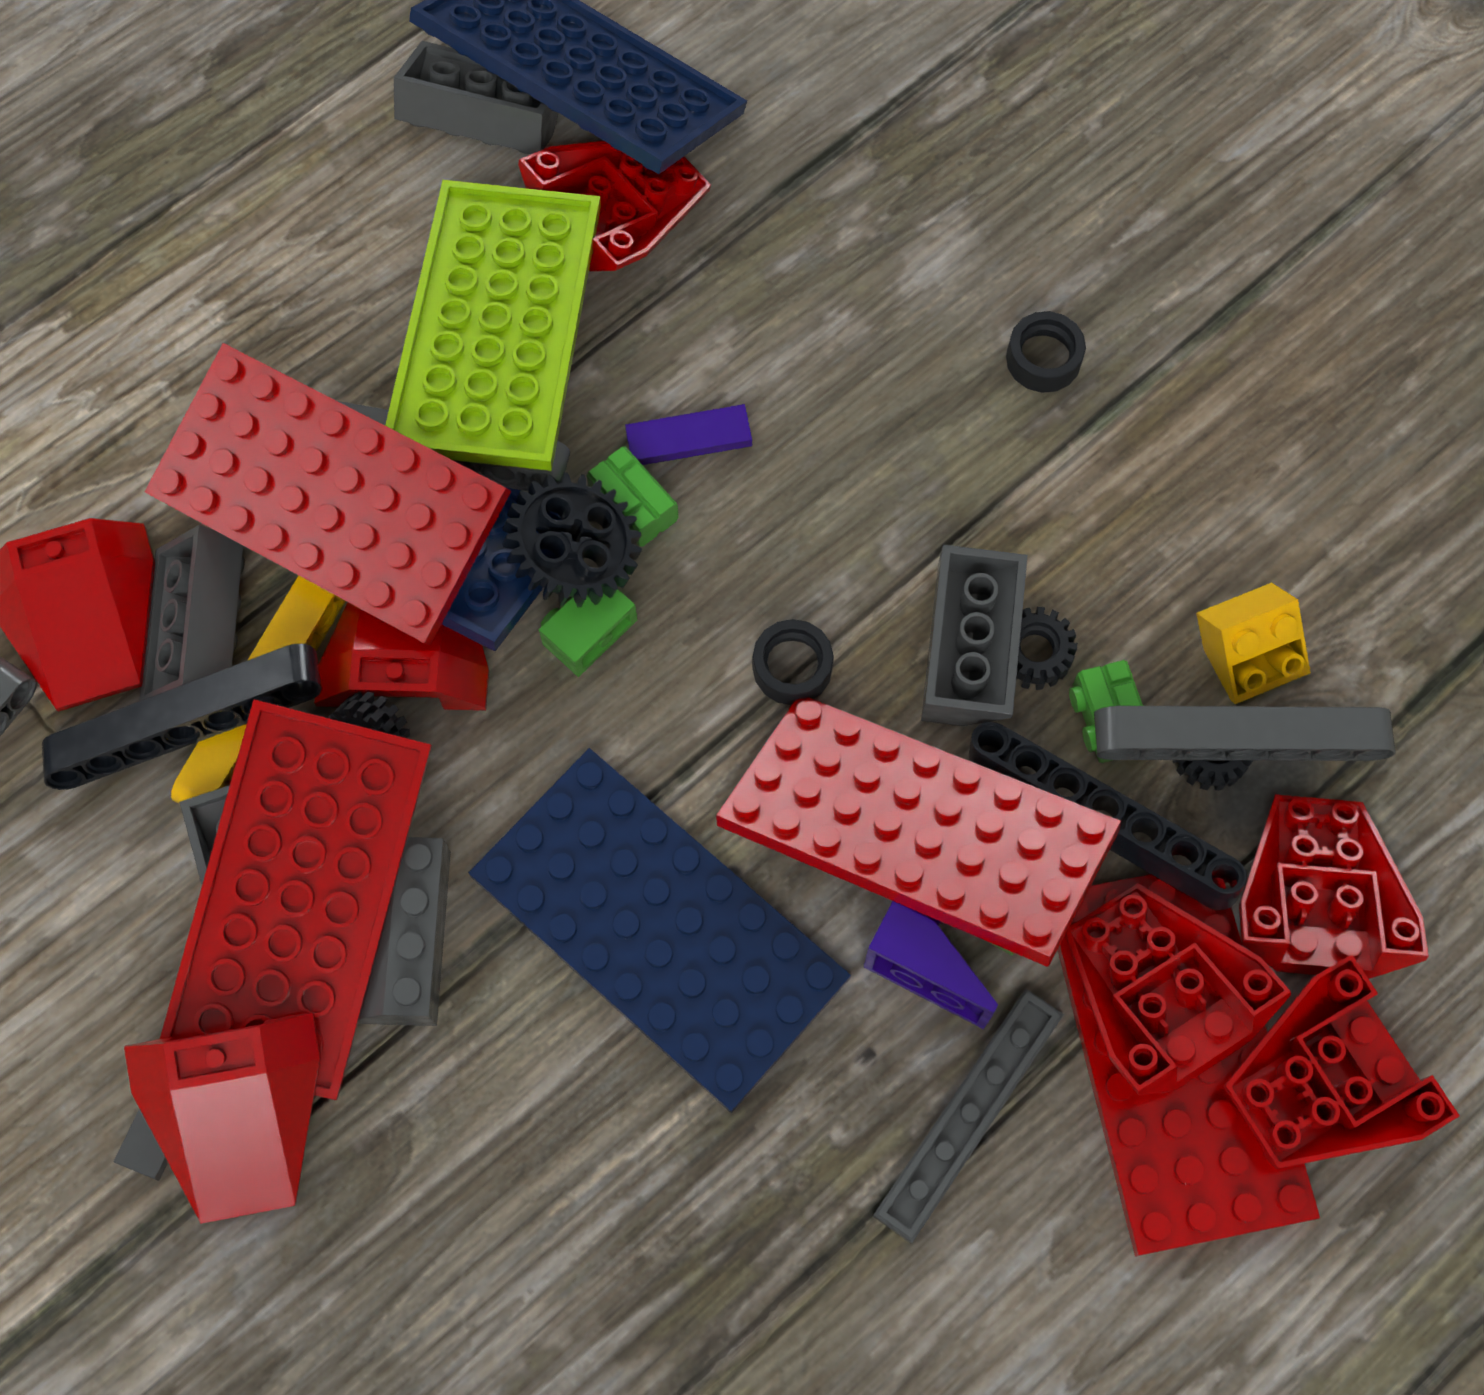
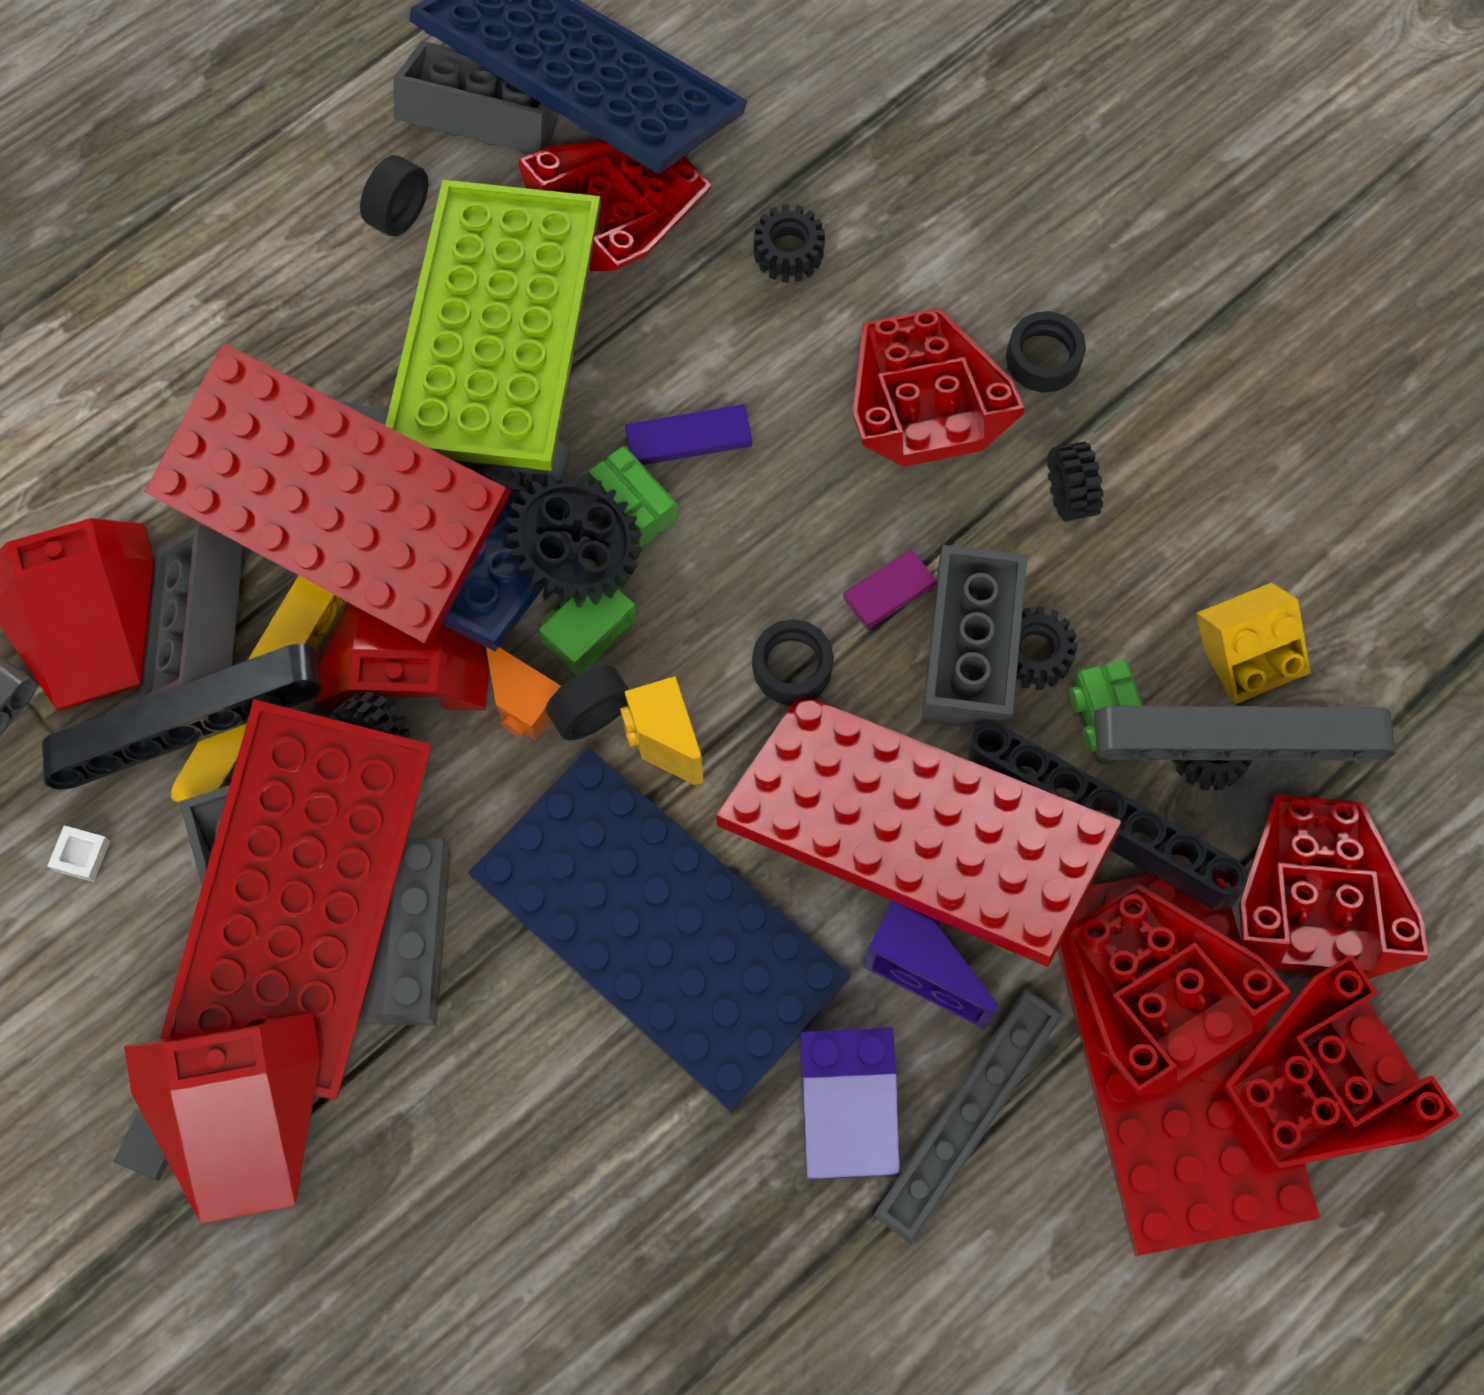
(78, 853): none -> white plate
(394, 195): none -> black tyre
(520, 694): none -> orange slope
(587, 702): none -> black tyre
(662, 729): none -> yellow slope
(793, 224): none -> black tyre
(849, 1103): none -> slope
(889, 589): none -> magenta tile
(929, 390): none -> red wedge
(1075, 481): none -> black tyre

